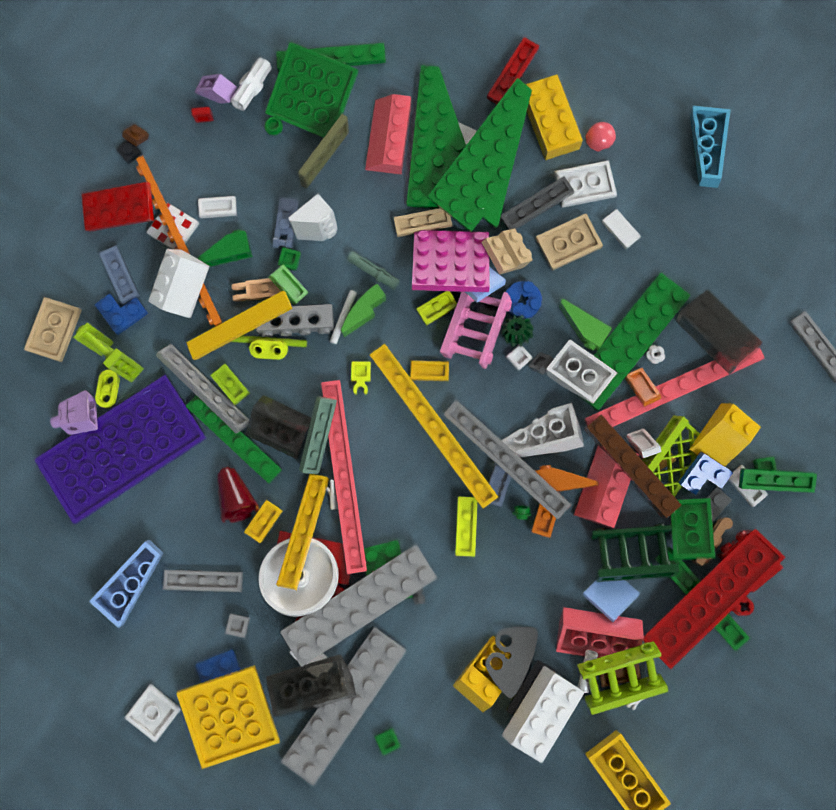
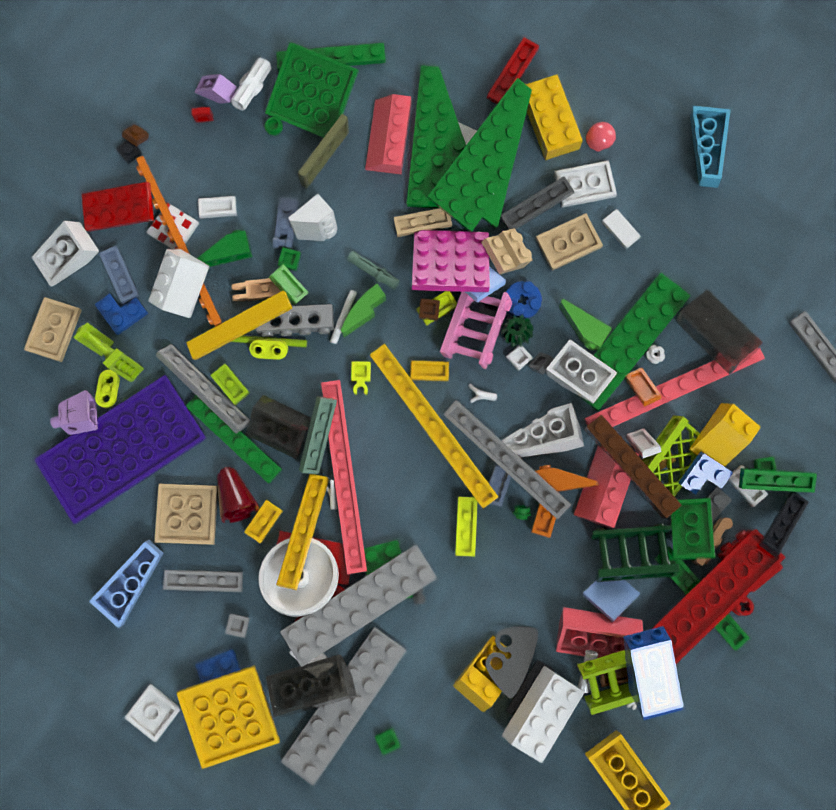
(65, 252): none -> white slope
(186, 514): none -> tan plate
(429, 309): none -> reddish brown plate
(482, 394): none -> white bar
(652, 673): none -> slope
(783, 524): none -> black tile

